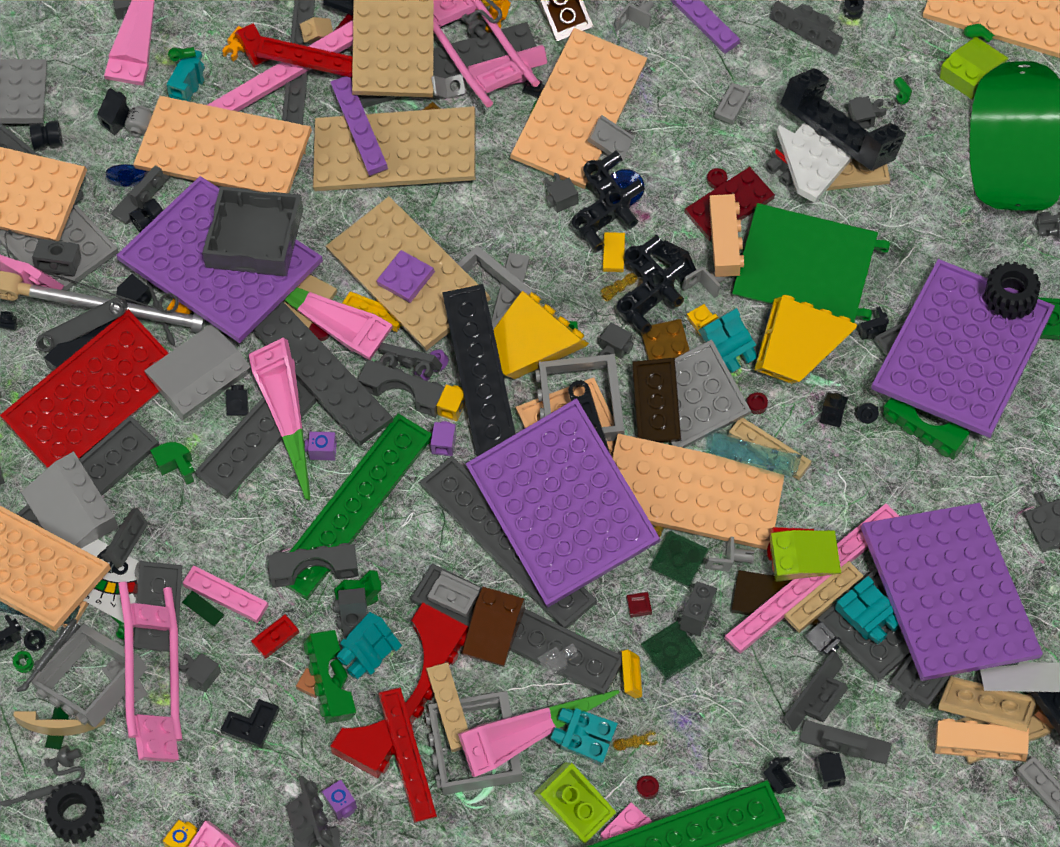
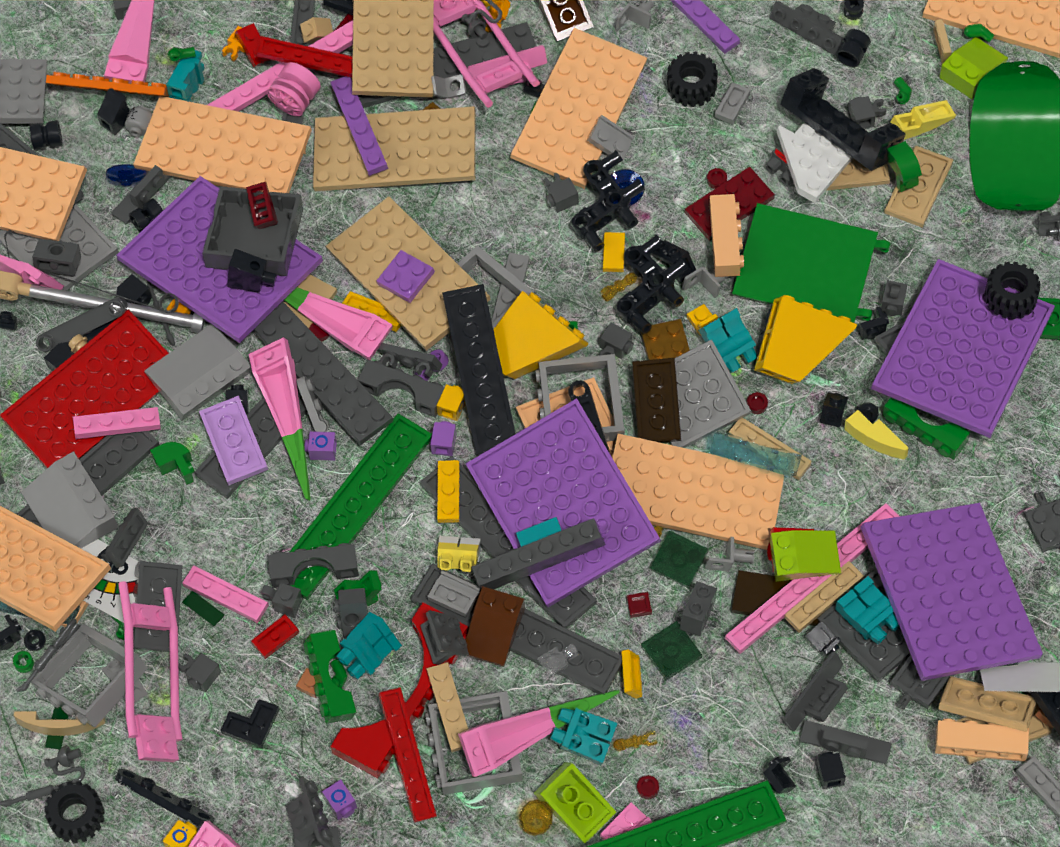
(77, 343): none -> tan plate
(103, 83): none -> orange plate
(116, 423): none -> bright pink plate
(148, 789): none -> black piece
(233, 440): none -> lavender plate
(248, 272): none -> black torso
(270, 212): none -> dark red slope
(284, 600): none -> dark grey brick
(293, 89): none -> bright pink wheel
(312, 404): none -> light grey plate
(443, 636): none -> dark grey bracket
(448, 491): none -> yellow plate
(457, 556): none -> light yellow hips
(535, 817): none -> clear yellow hair
(539, 531): none -> teal tile
(539, 555): none -> dark grey brick
(688, 92): none -> black tyre
(853, 48): none -> black wheel
(875, 436): none -> light yellow slope
(894, 298): none -> dark grey brick
(905, 165): none -> green brick
(916, 203): none -> tan tile
(924, 118): none -> light yellow slope
(941, 40): none -> tan tile

